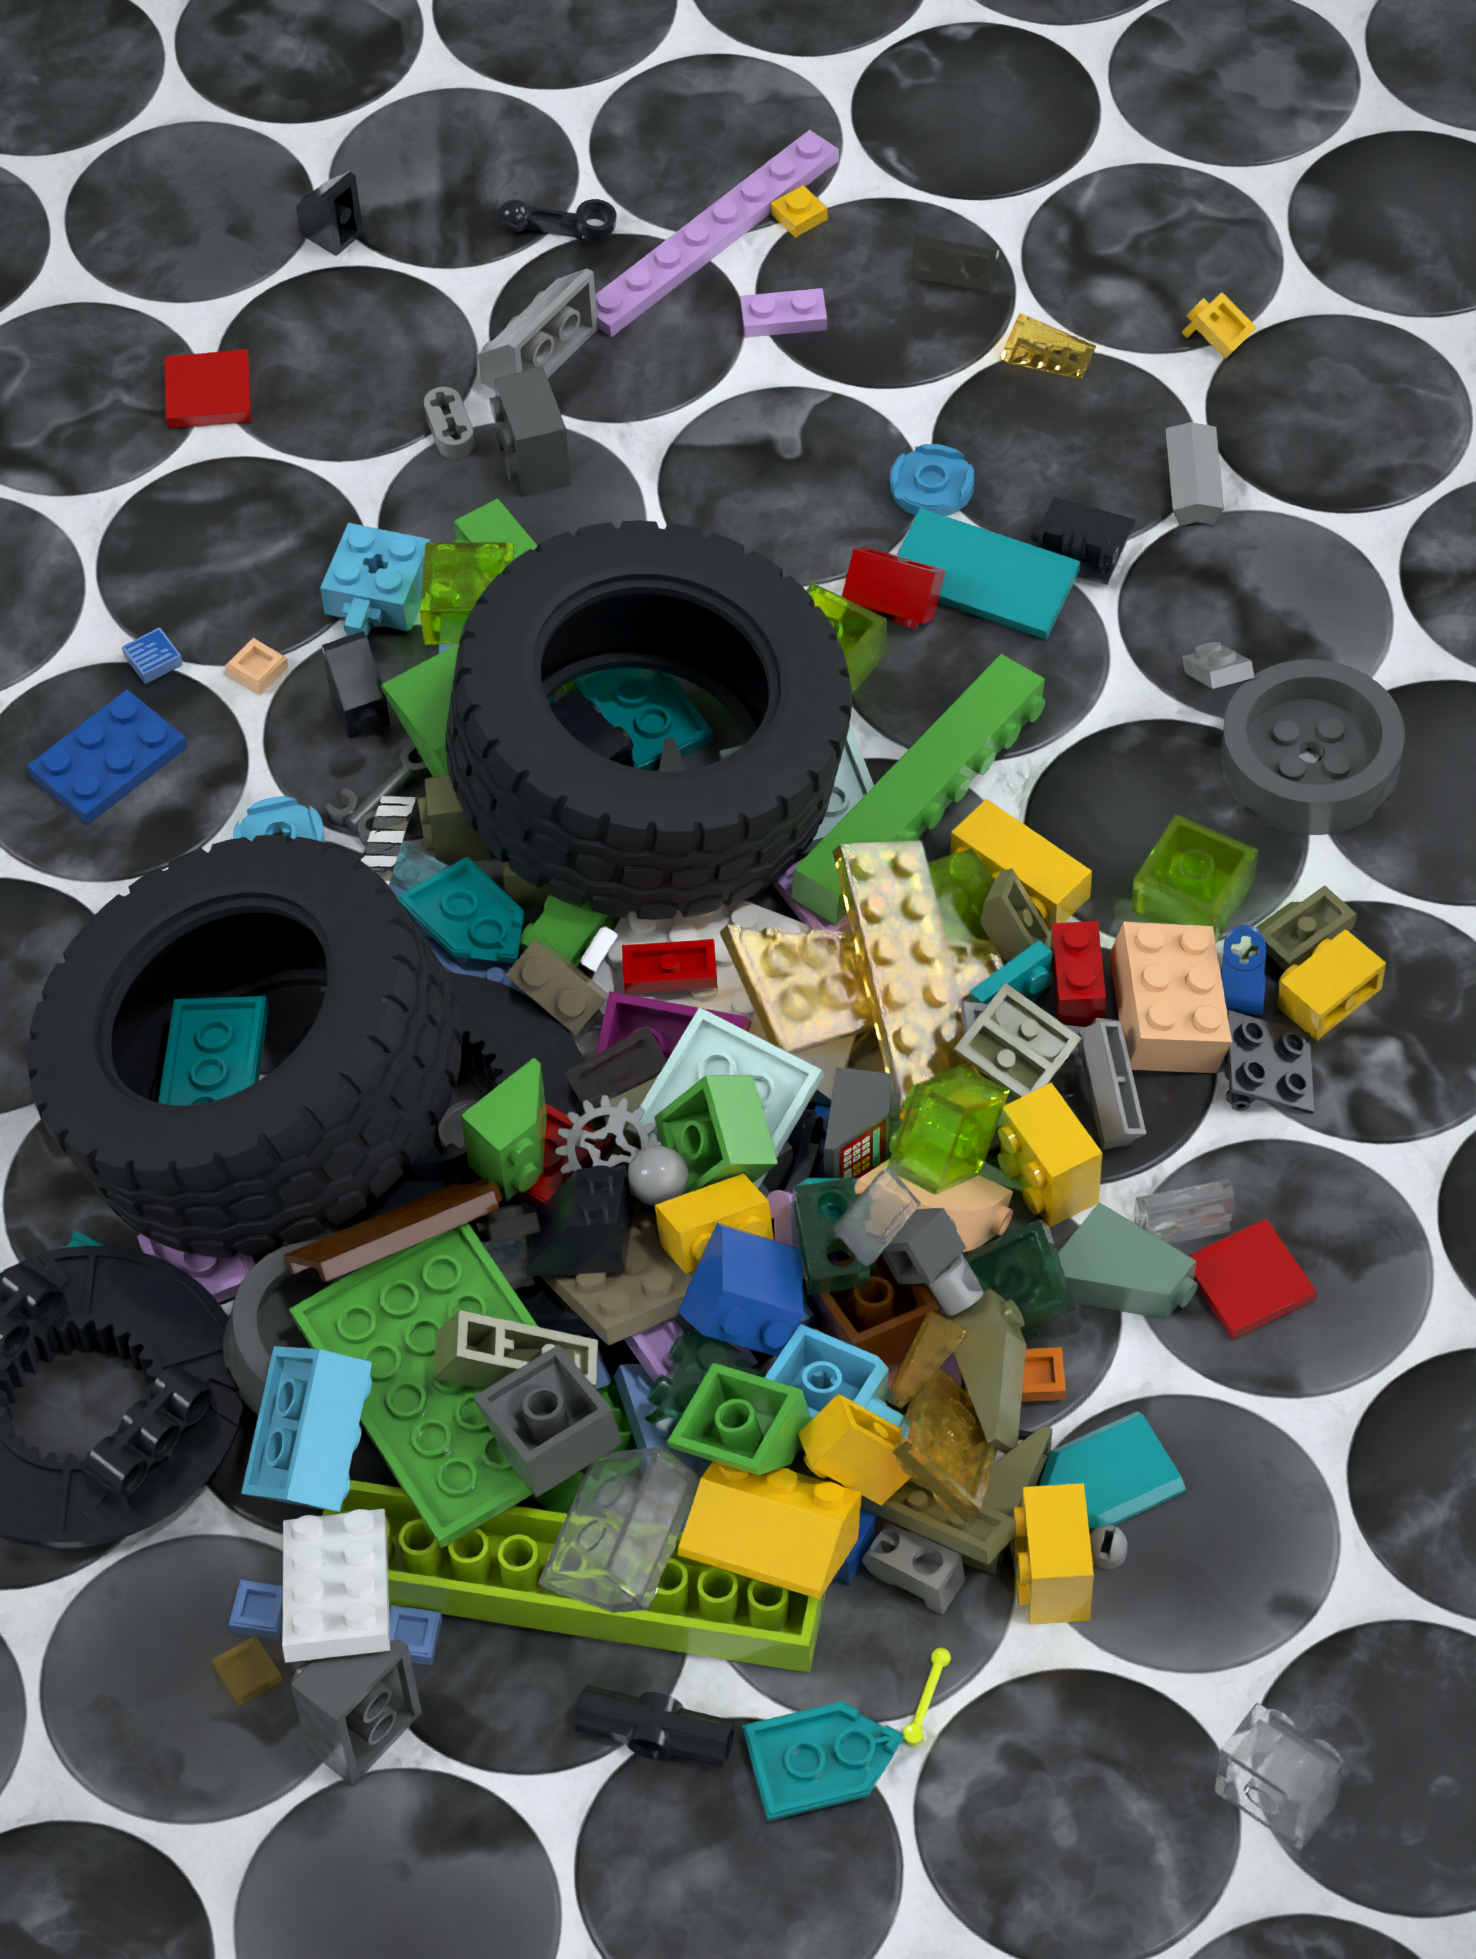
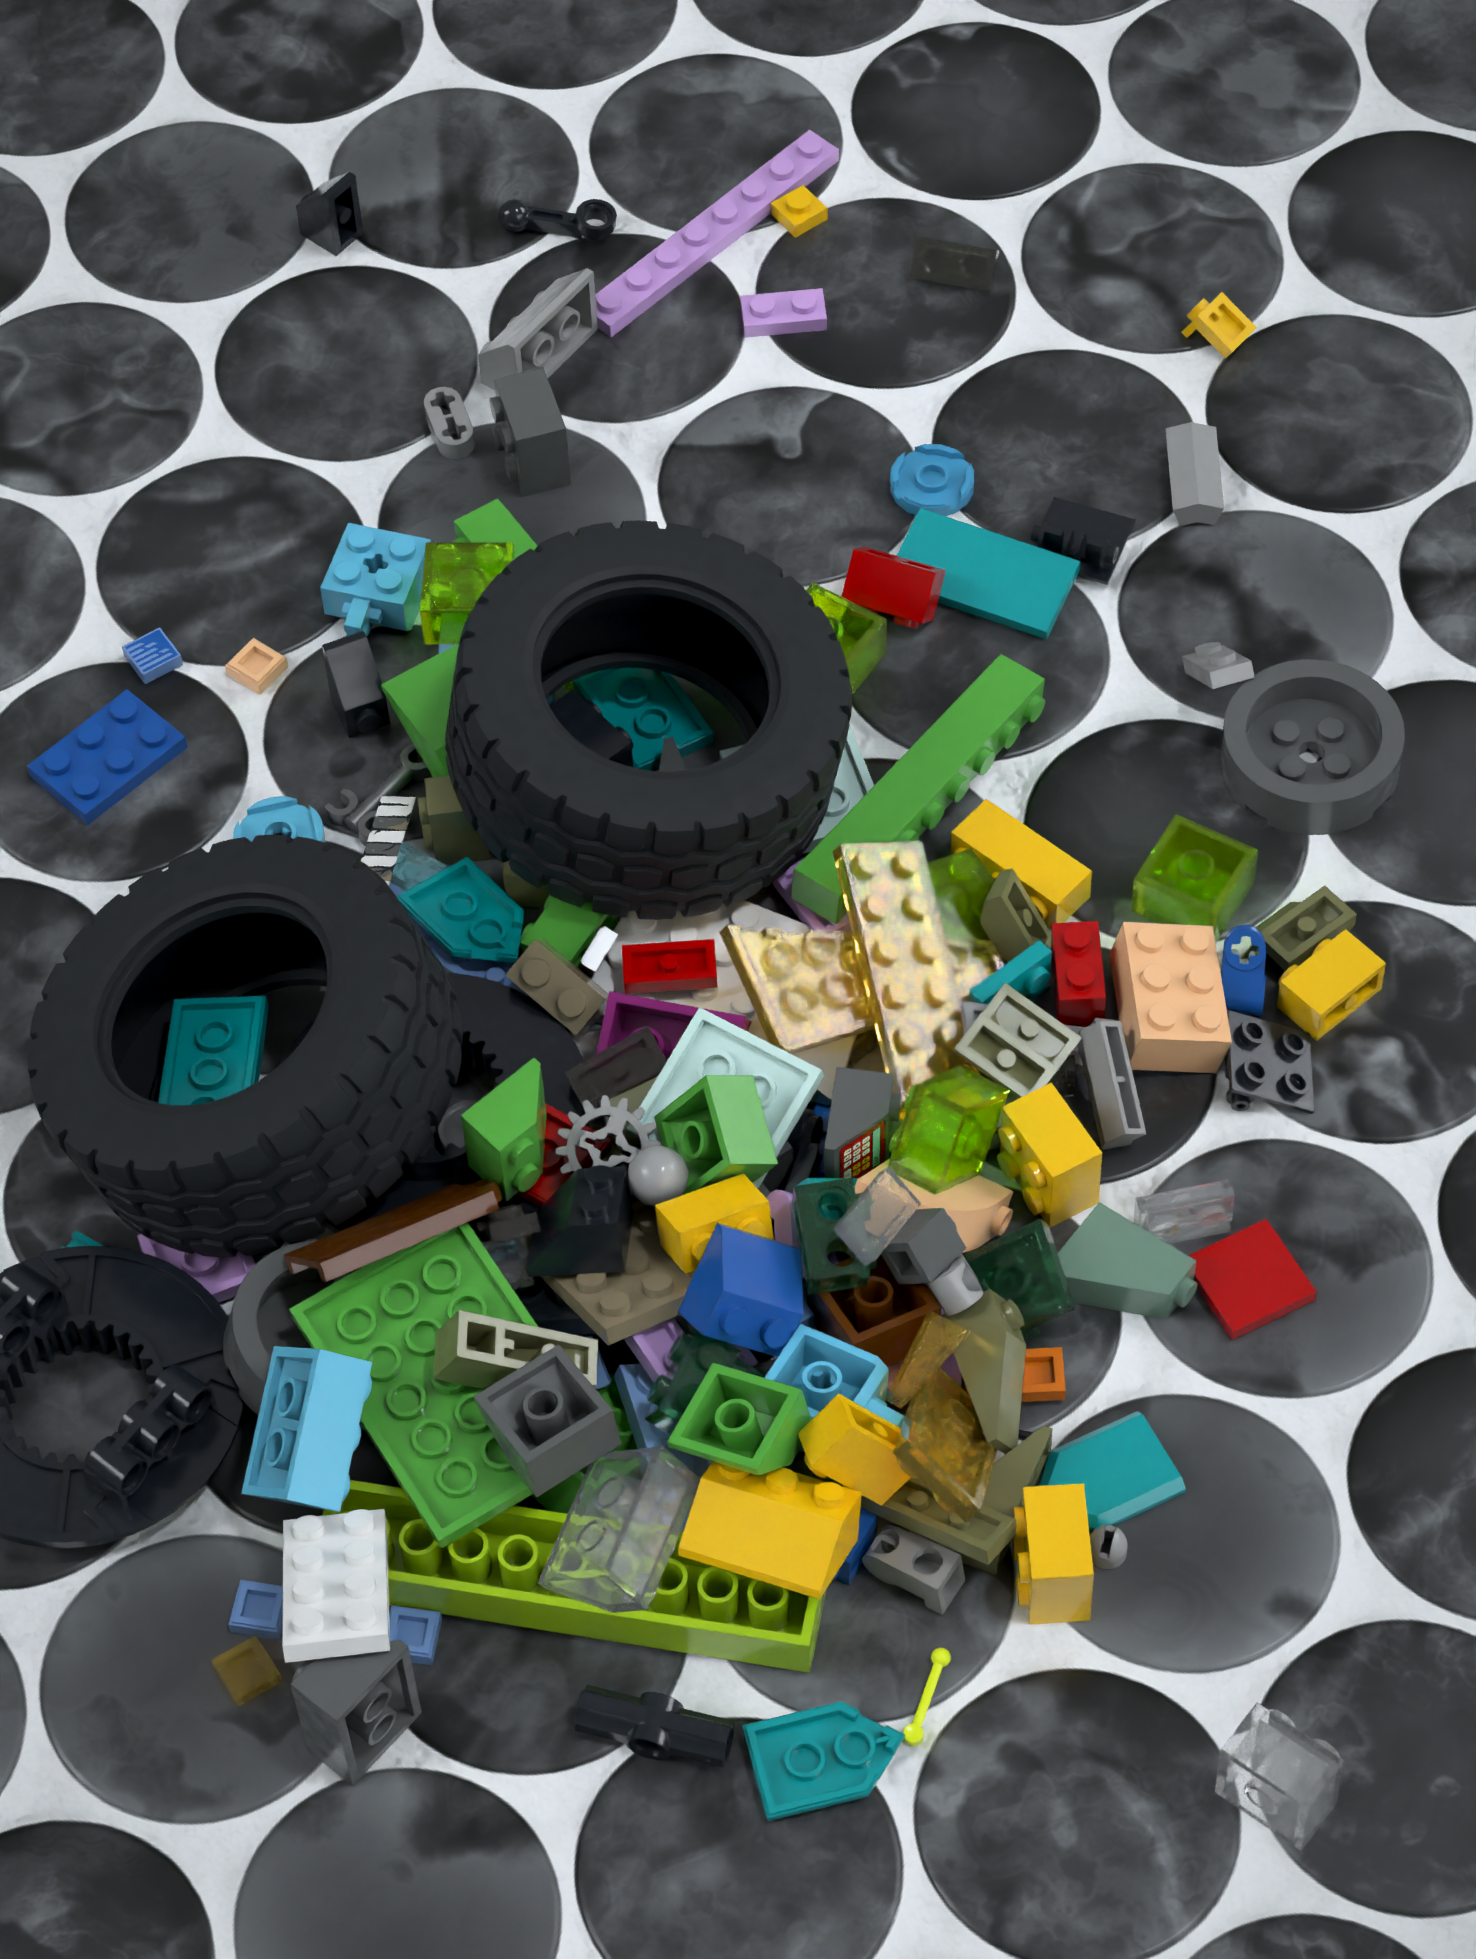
(207, 388): red tile -> none
(1023, 349): clear yellow slope -> none

